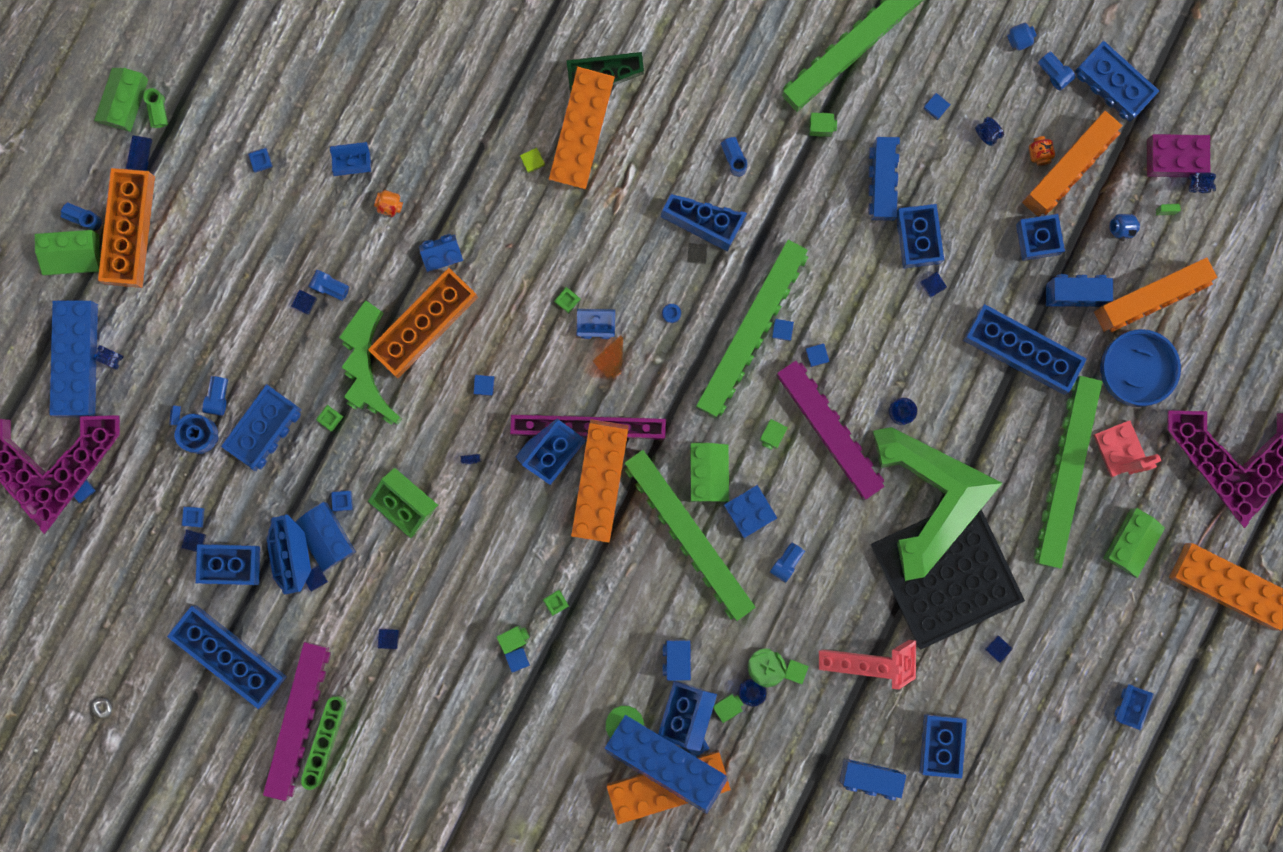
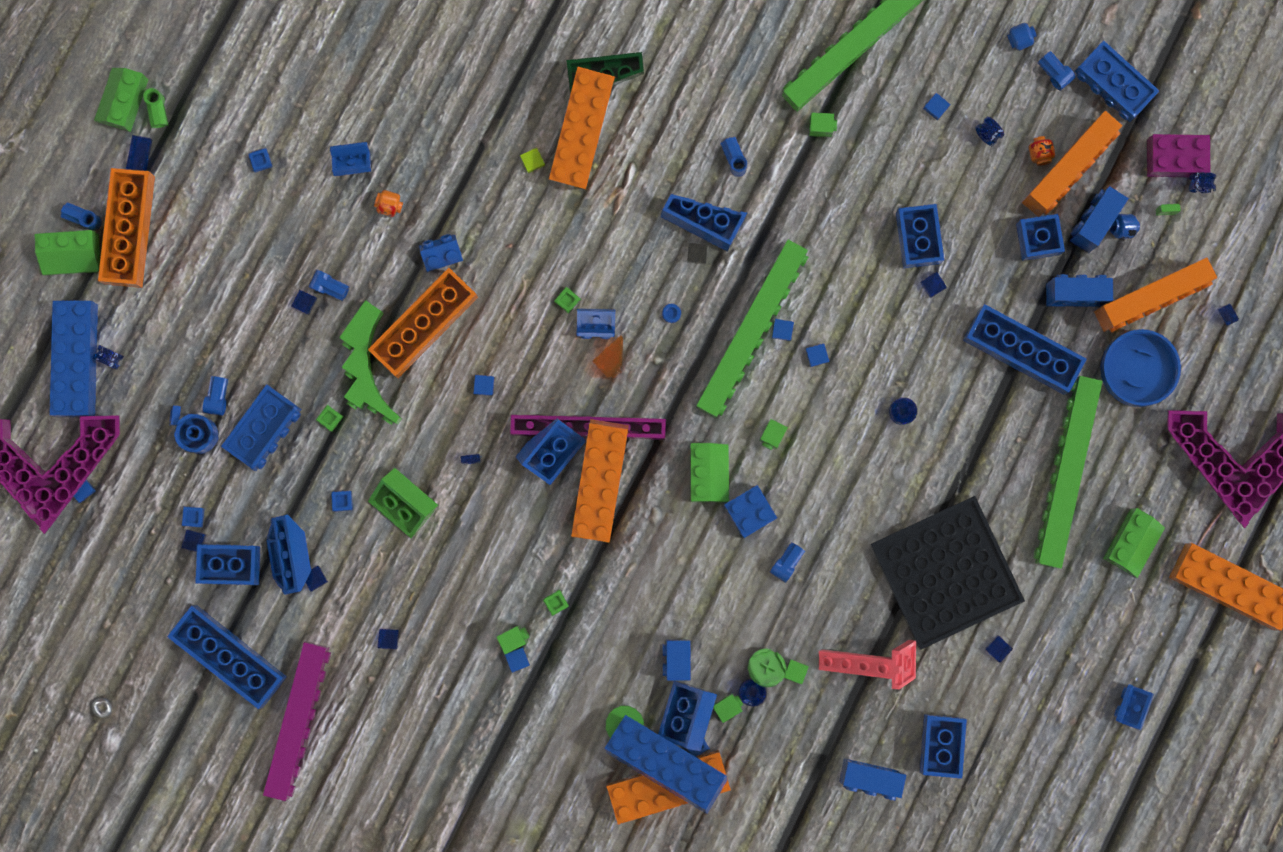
(317, 749): bright green beam -> none
(325, 536): blue slope -> none
(690, 536): bright green brick -> none
(830, 431): magenta brick -> none
(883, 179): blue wedge -> none
(964, 491): bright green wedge -> none
(1098, 219): none -> blue brick
(1123, 450): coral bracket -> none
(1228, 314): none -> clear blue tile

